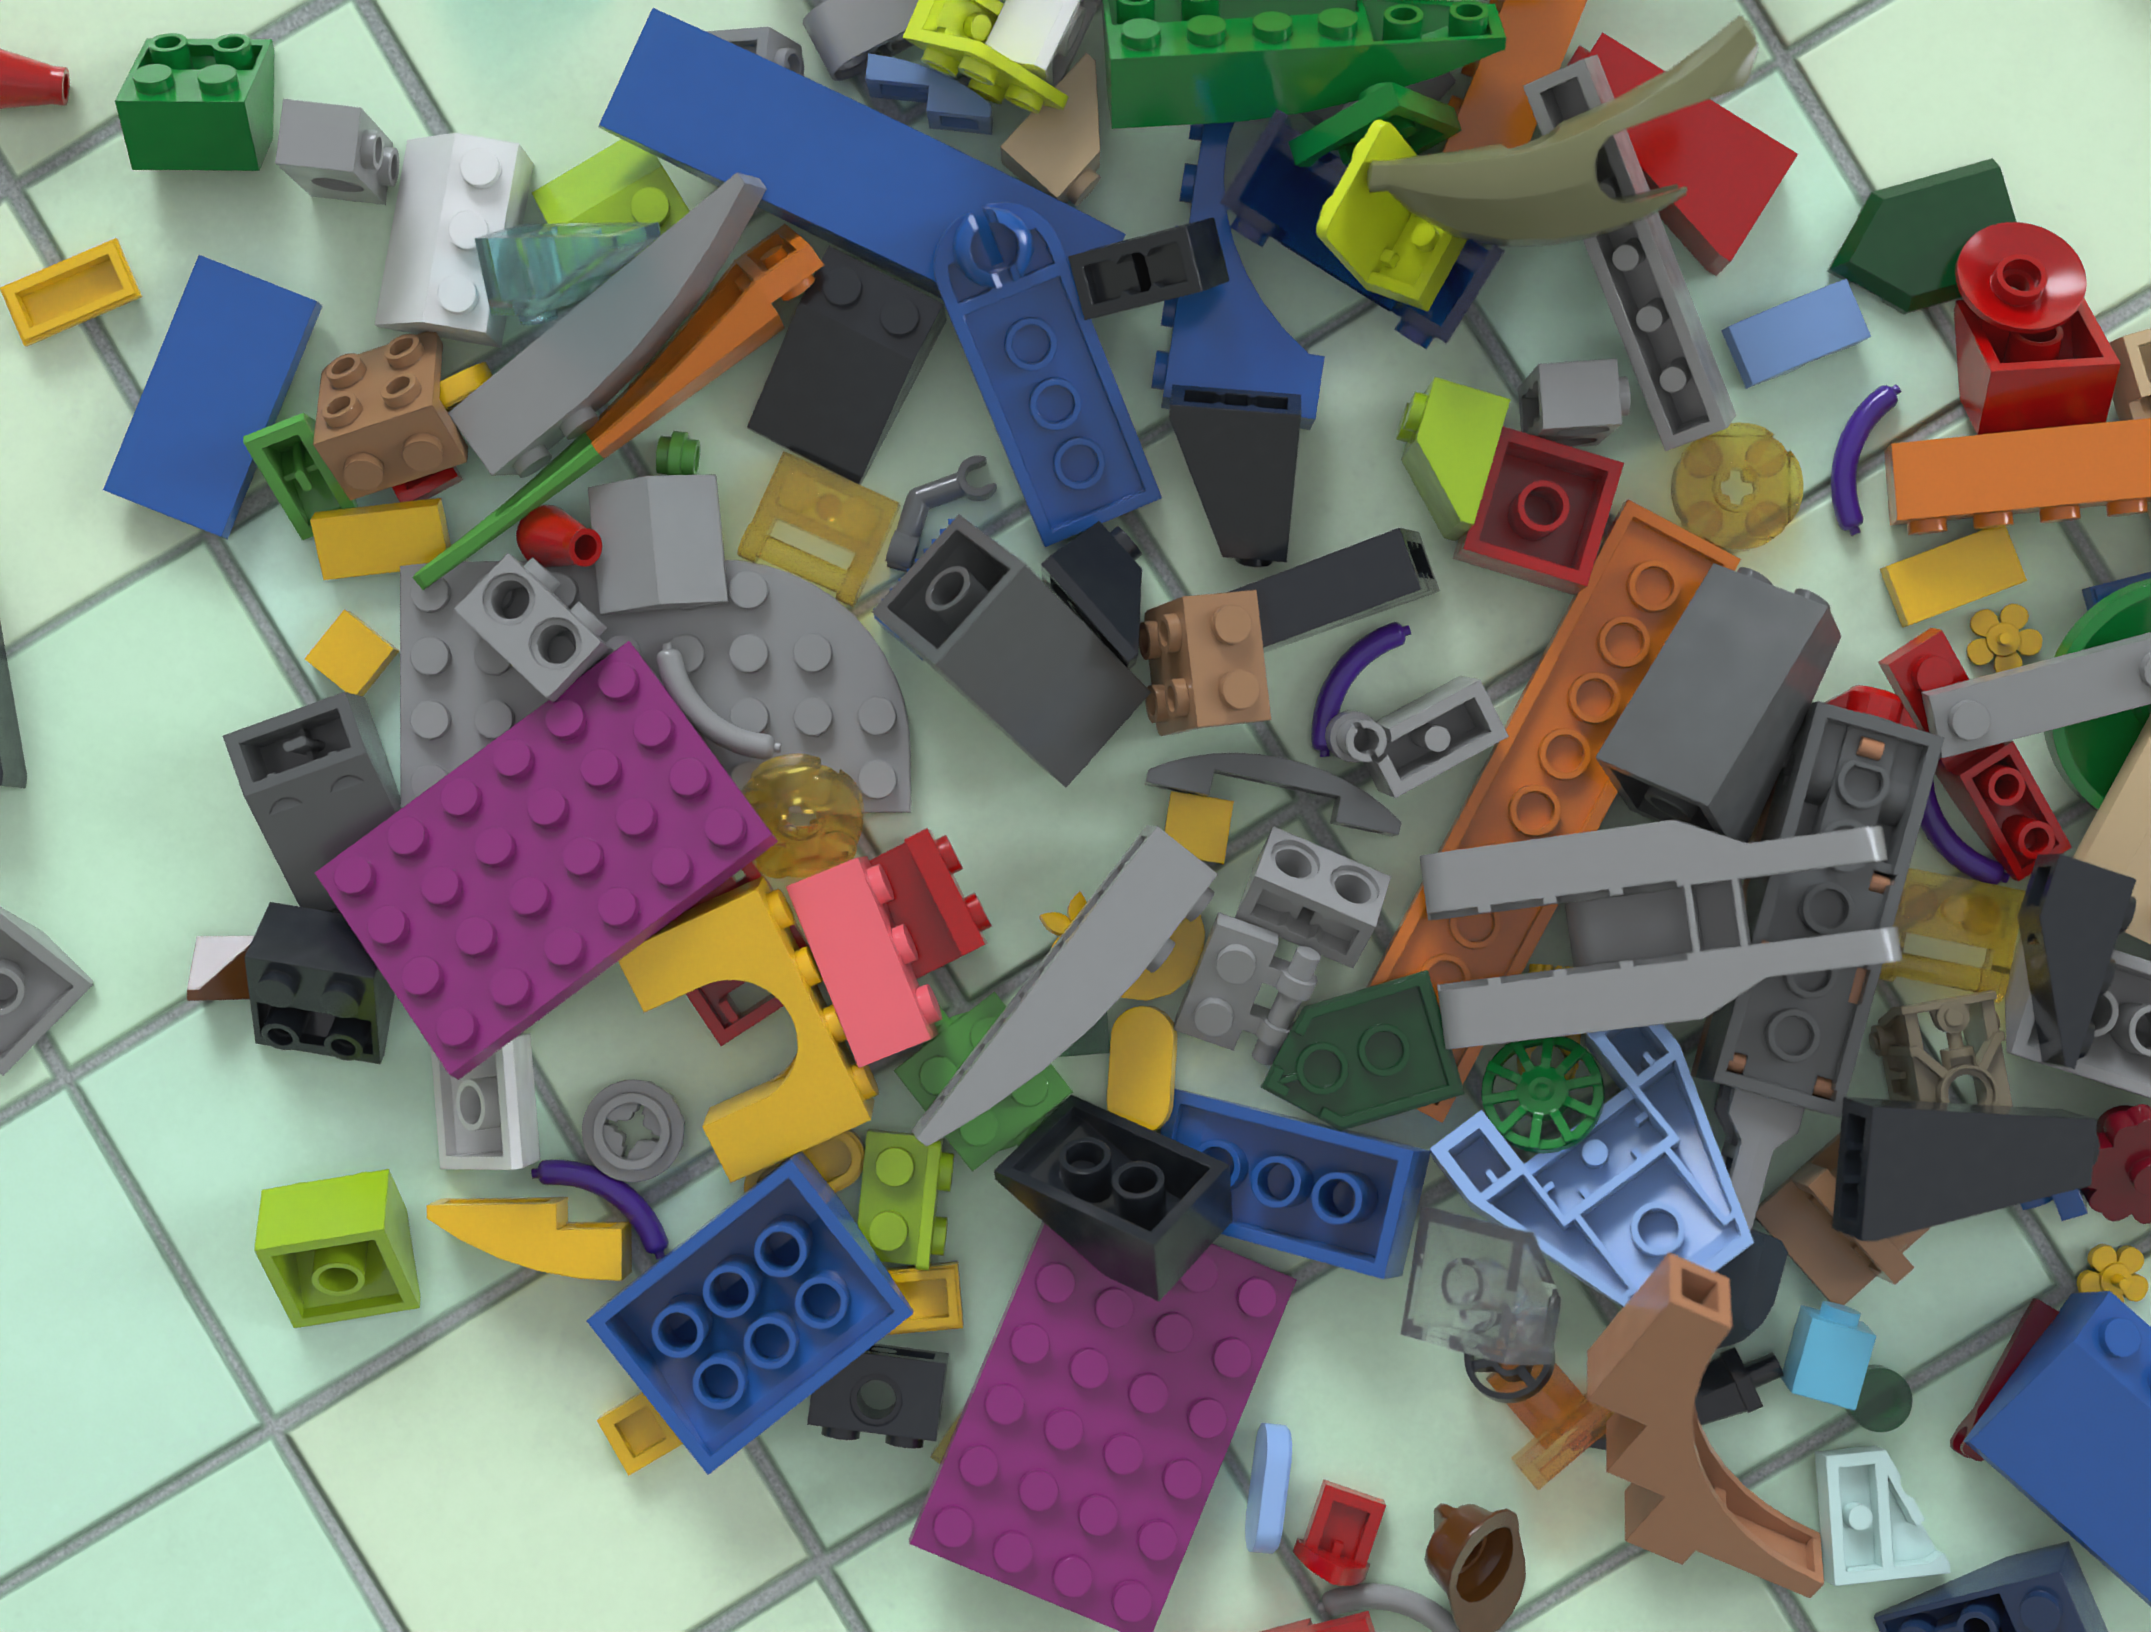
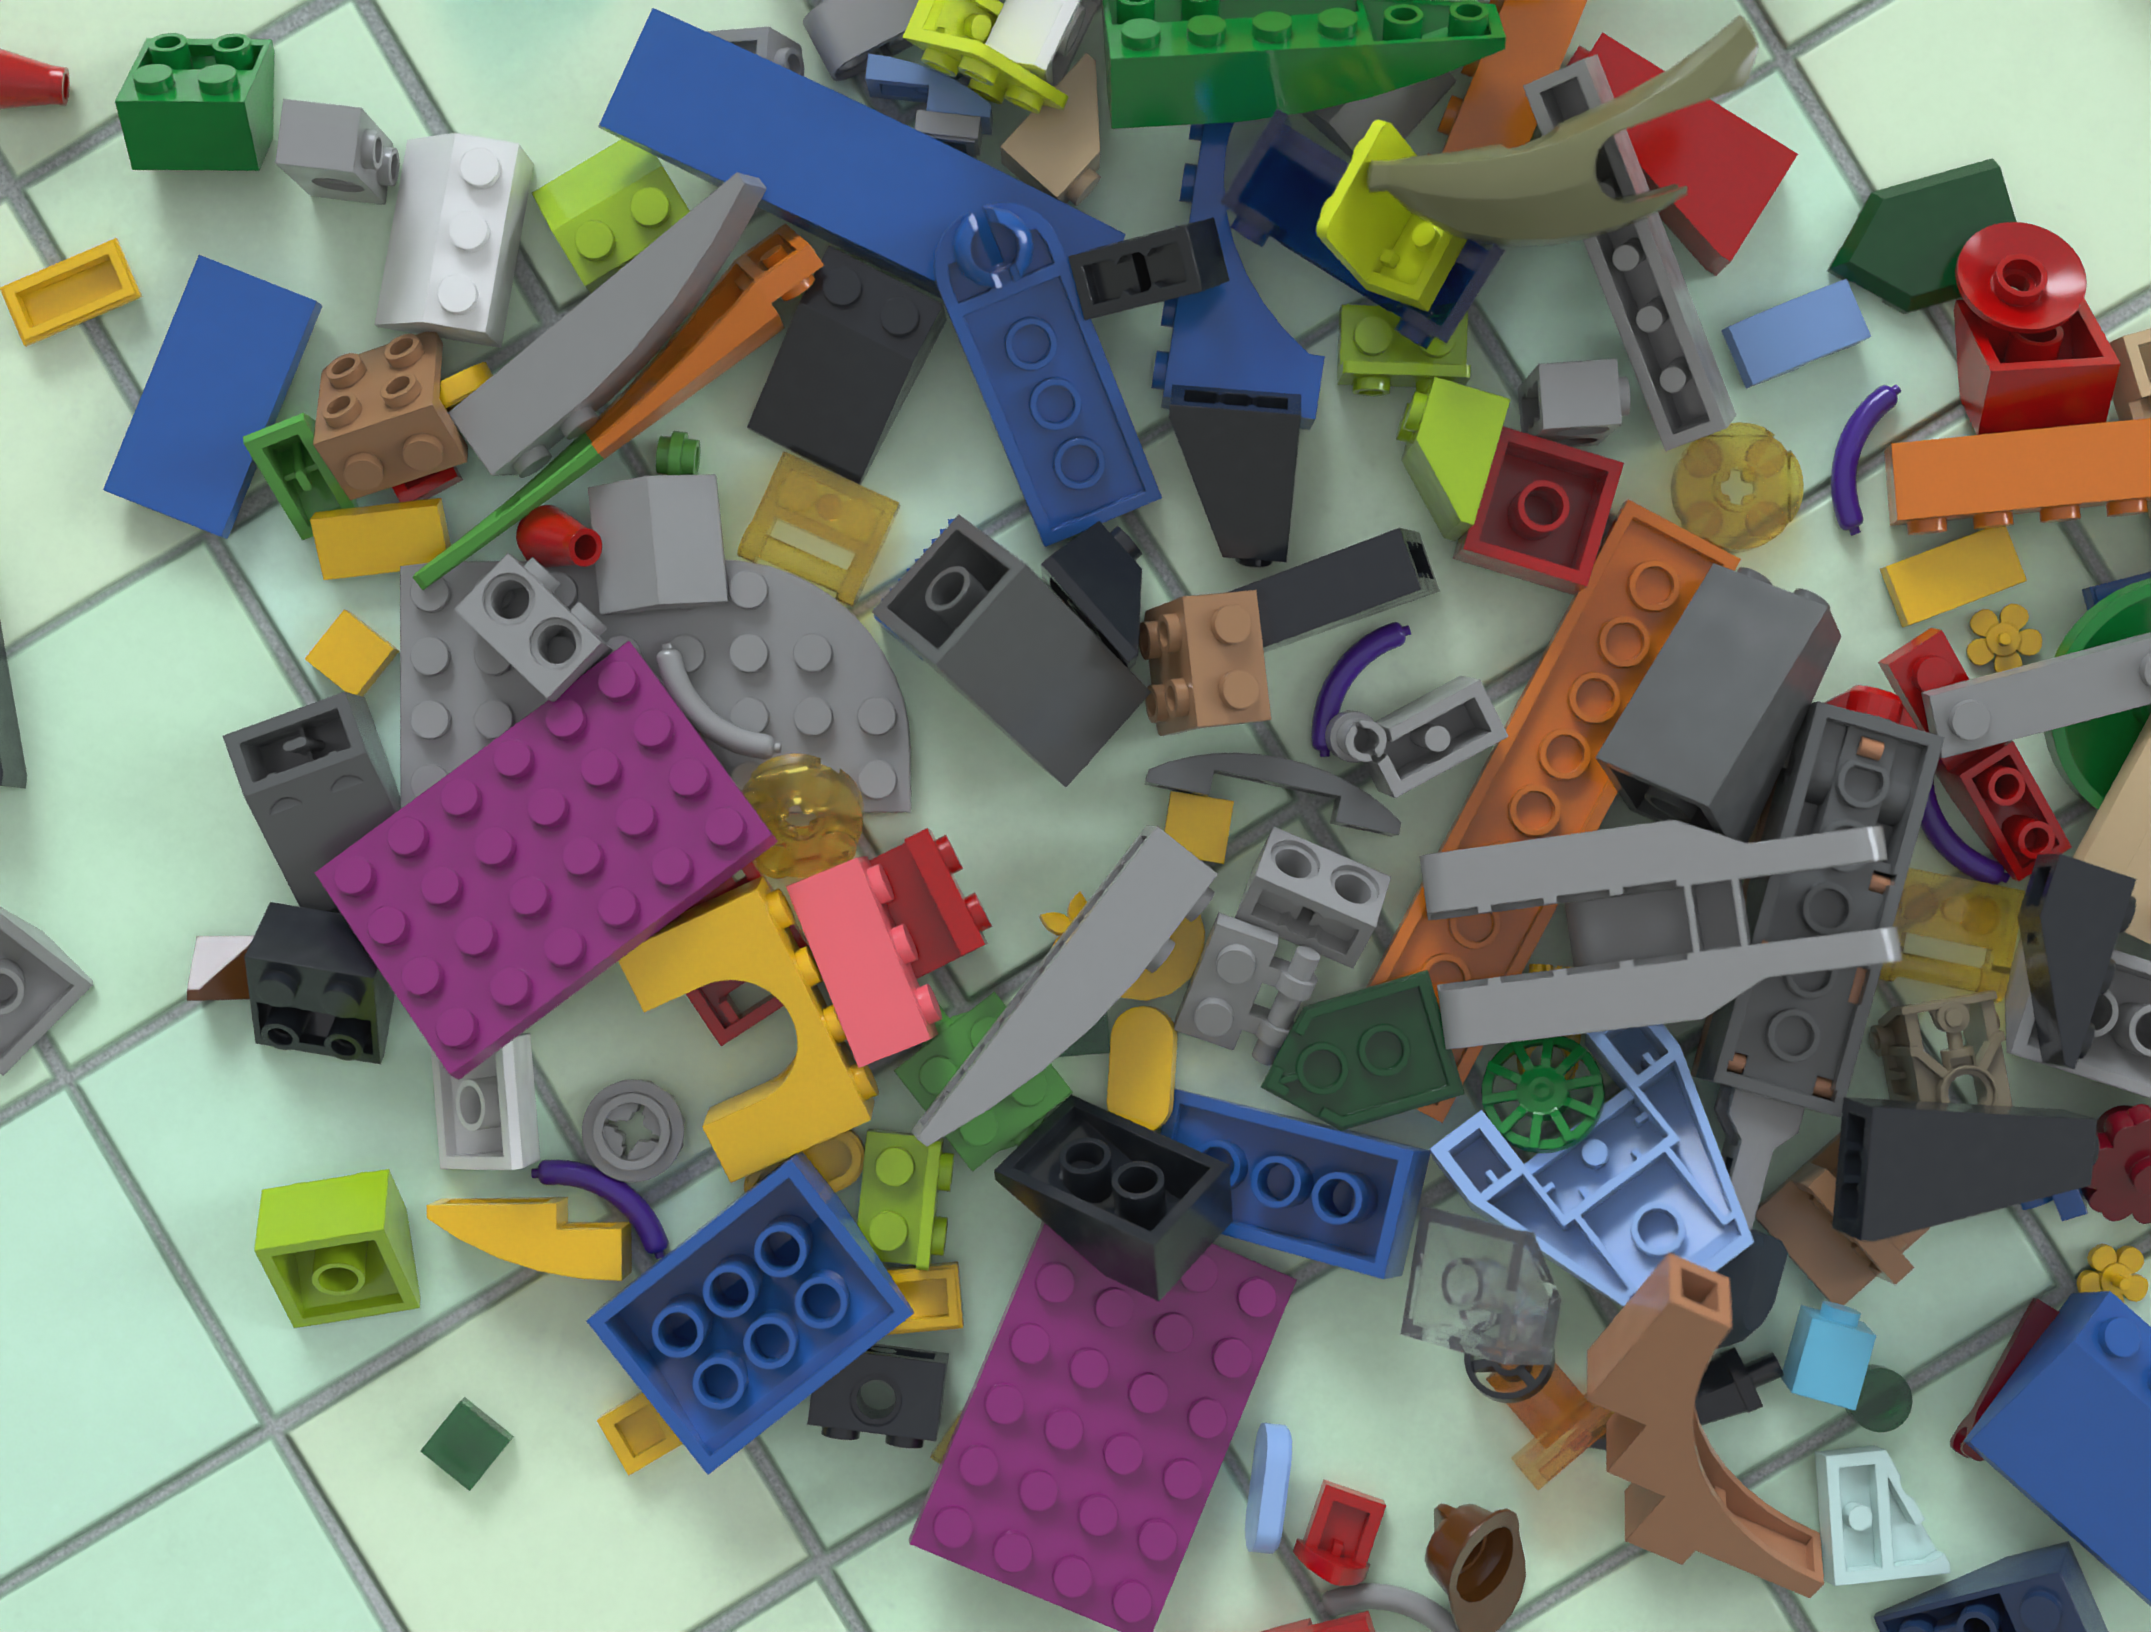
(467, 1444): none -> clear green tile
(552, 265): clear light blue slope -> none
(919, 500): dark grey arm -> none
(955, 130): none -> light grey tile
(1378, 357): none -> lime bracket
(1416, 117): green wing -> none

